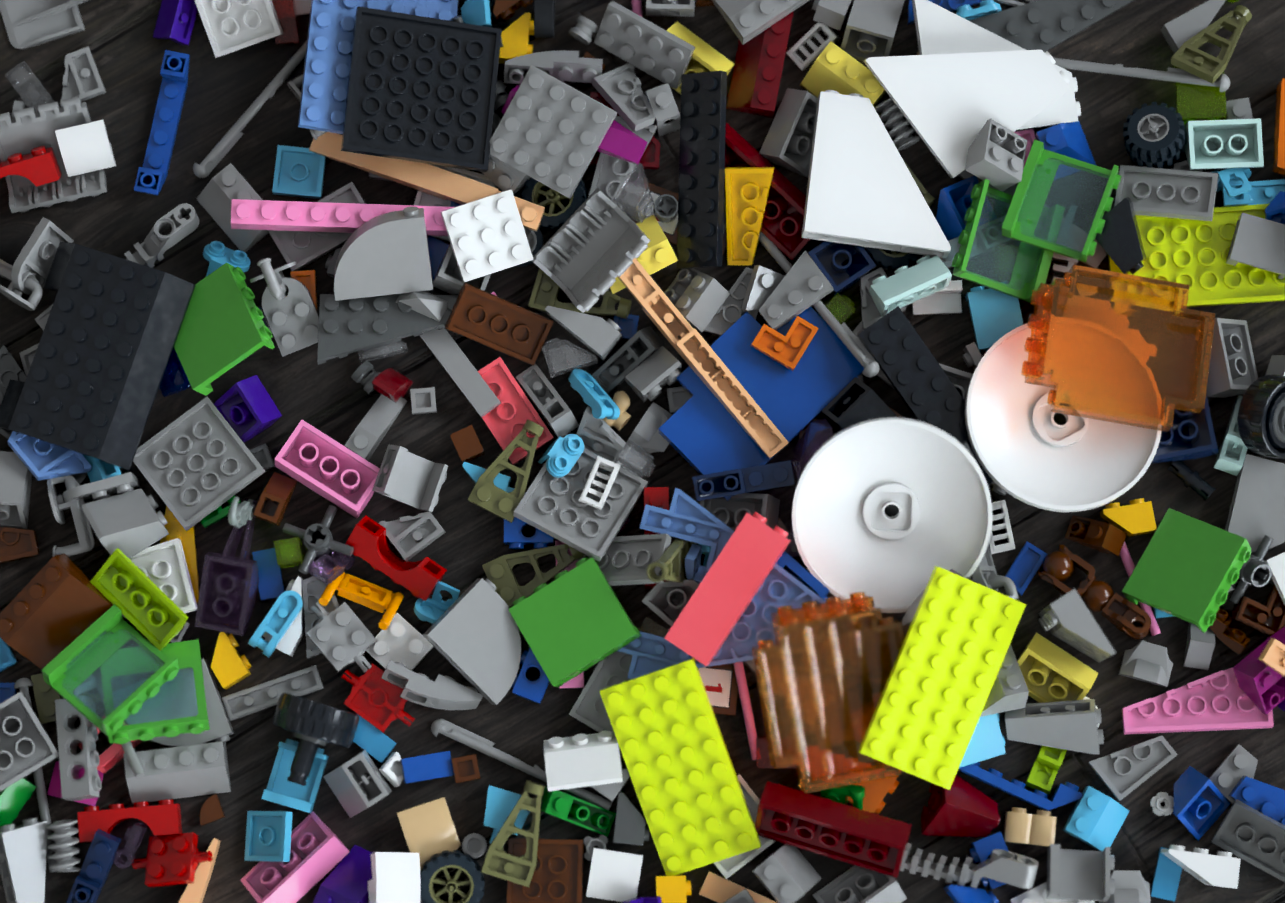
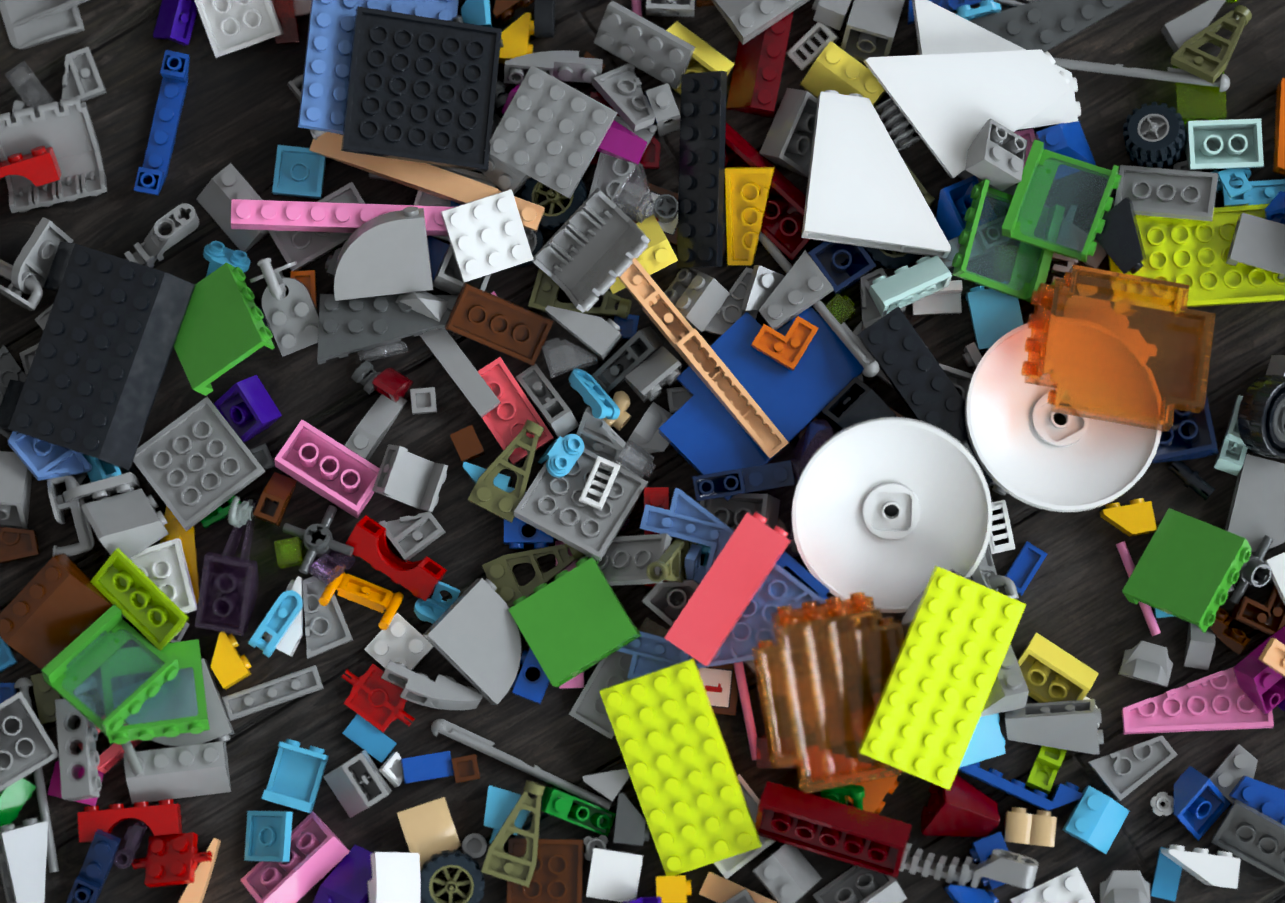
(63, 845): light grey piece -> none
(85, 148): white slope -> none
(174, 378): clear blue slope -> none
(211, 810): reddish brown tile -> none
(234, 134): light grey bar -> none
(270, 574): blue tile -> none
(315, 726): black wheel -> none
(341, 637): light grey plate -> none
(582, 760): white slope -> none
(584, 30): light grey wheel -> none
(1074, 625): light grey slope -> none
(1079, 874): light grey panel -> none
(1096, 535): reddish brown slope -> none
(1096, 594): reddish brown piece -> none
(1231, 359): light grey slope -> none
(1239, 109): light grey plate -> none

